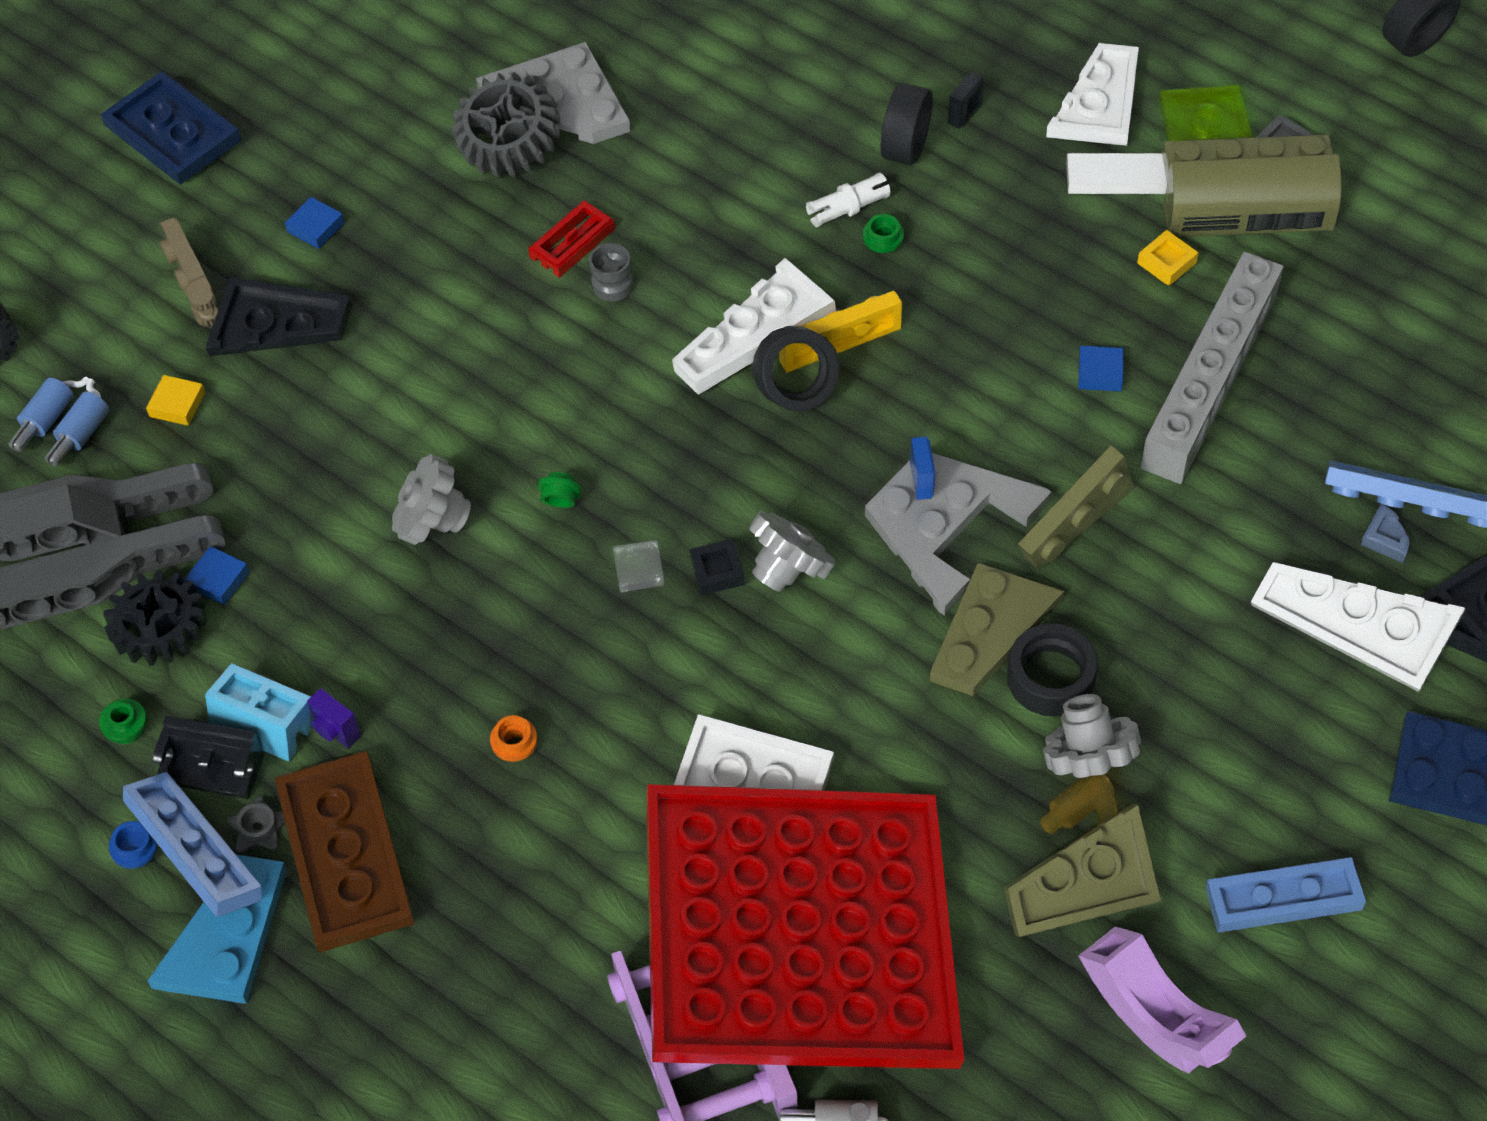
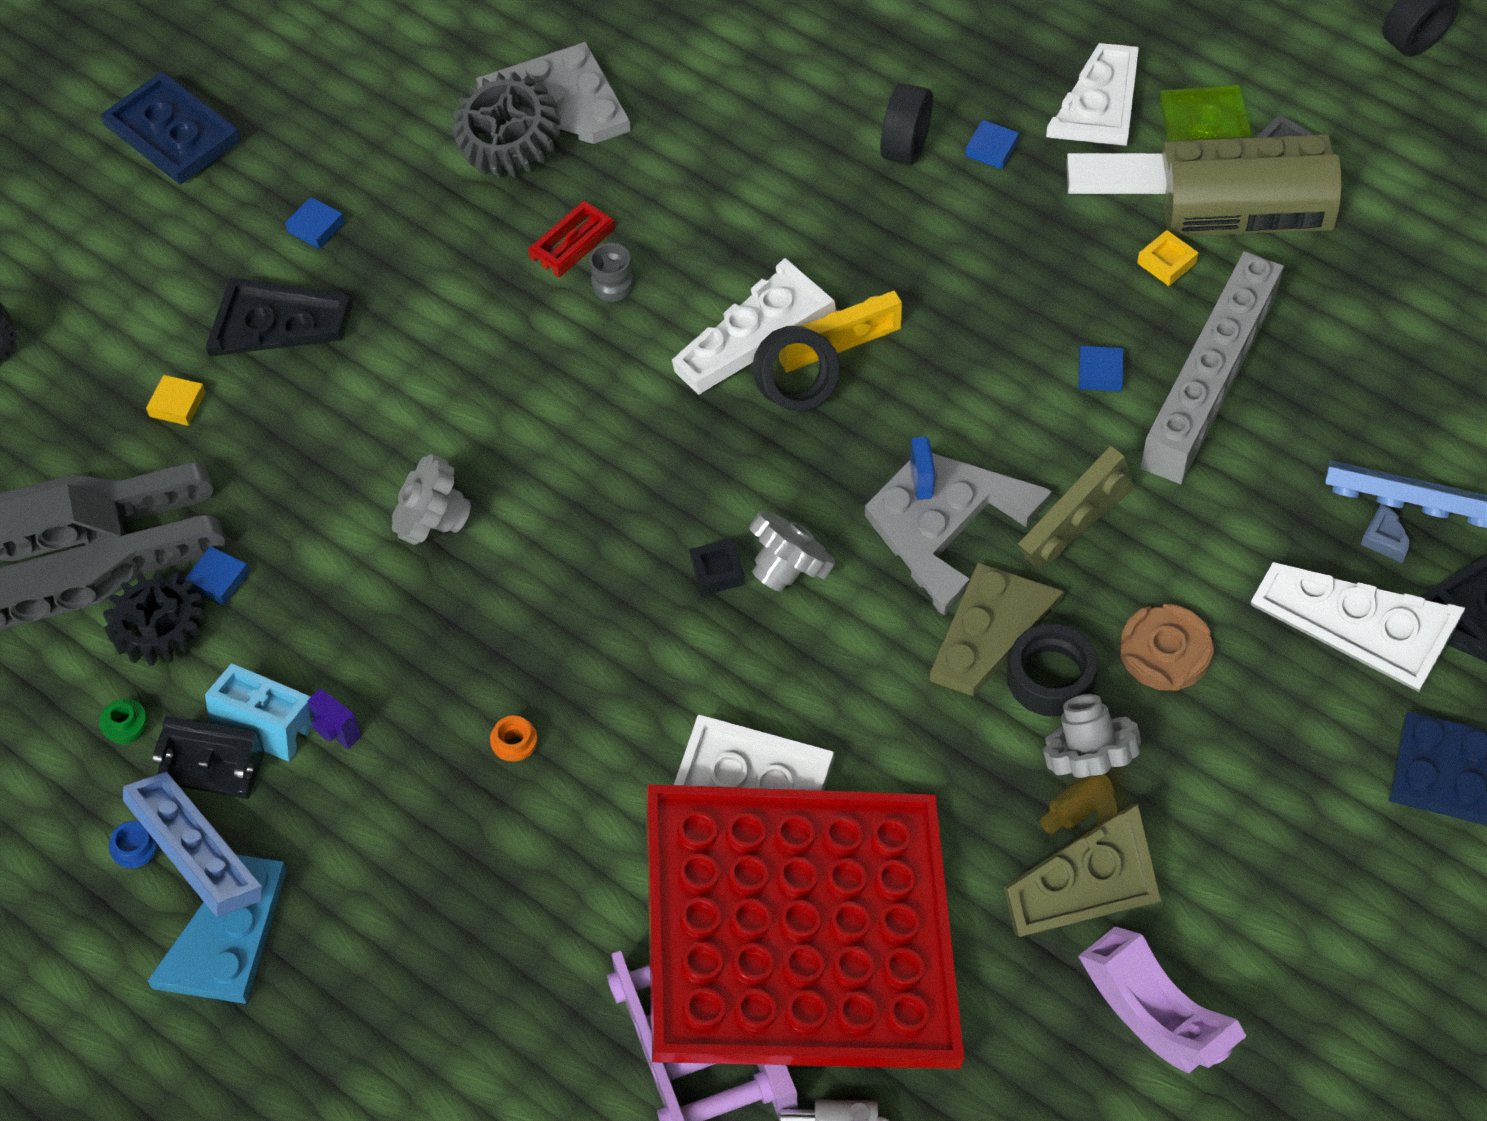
(47, 407): medium blue piece -> none
(189, 274): dark tan hinge -> none
(255, 814): dark grey plate -> none
(343, 852): reddish brown plate -> none
(559, 490): green plate -> none
(638, 566): clear tile -> none
(848, 199): white pin -> none
(883, 233): green plate -> none
(965, 100): black tile -> none
(992, 144): none -> blue tile
(1166, 647): none -> medium nougat tile
(1285, 894): medium blue plate -> none

